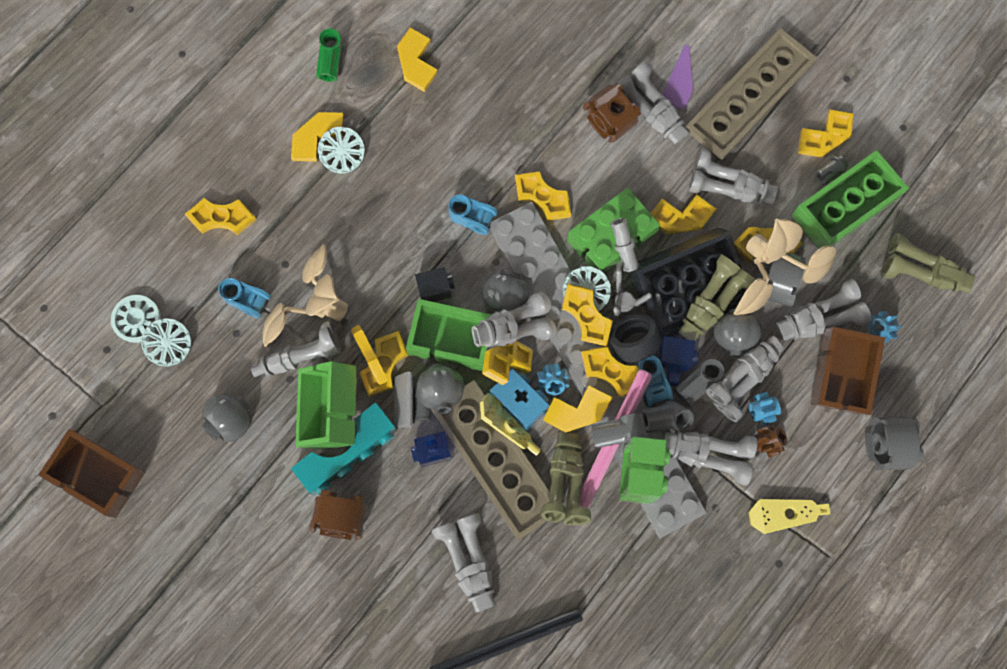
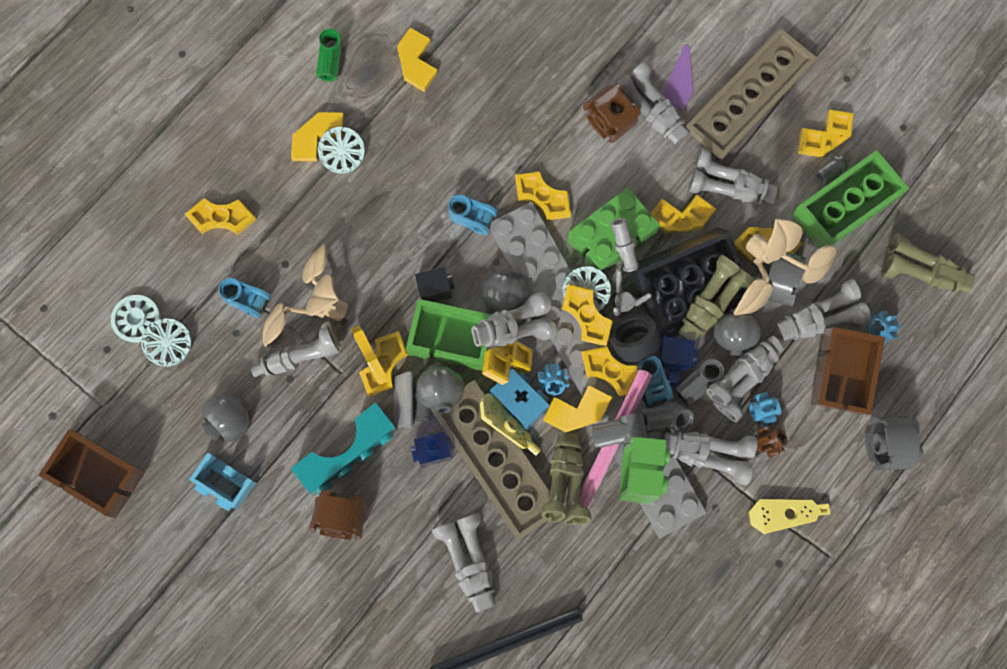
(203, 470): none -> medium azure window
(326, 406): bright green piece -> none

